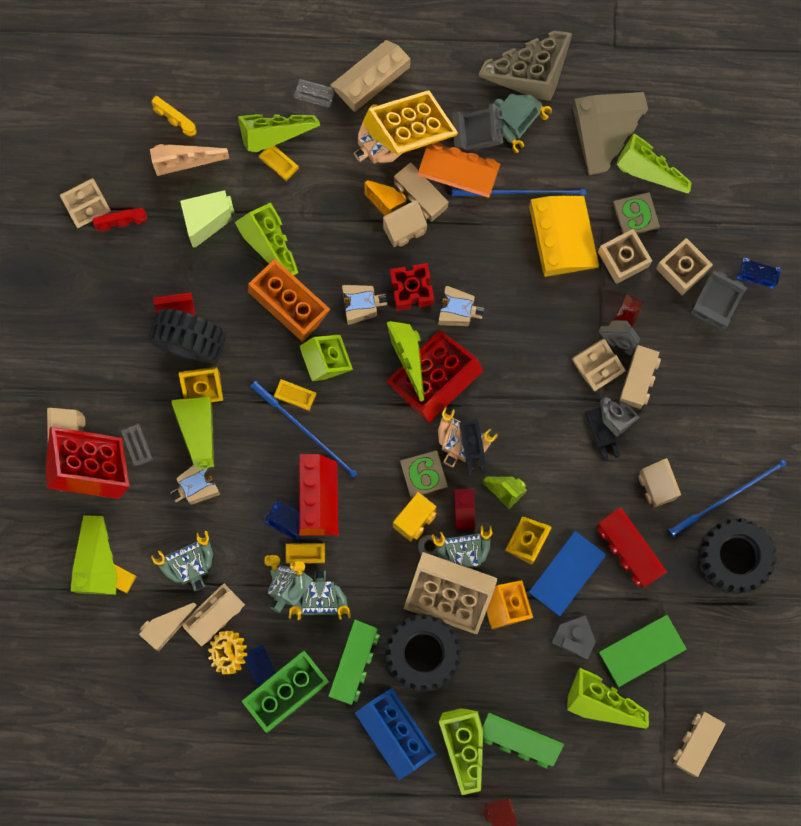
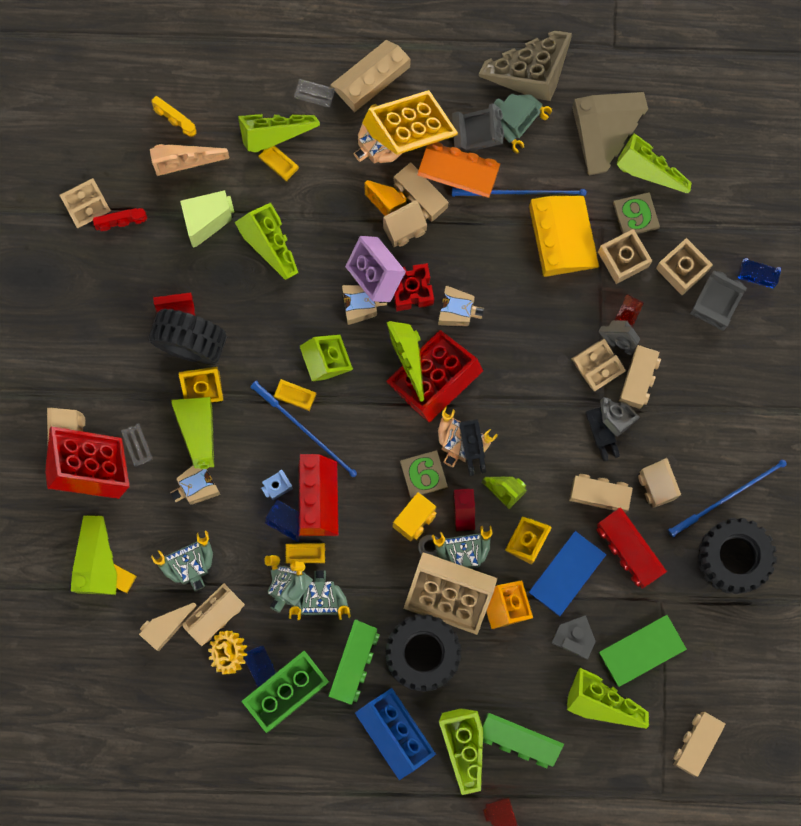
(284, 485): none -> light blue brick
(288, 300): orange slope -> none
(375, 269): none -> lavender brick
(600, 493): none -> tan brick

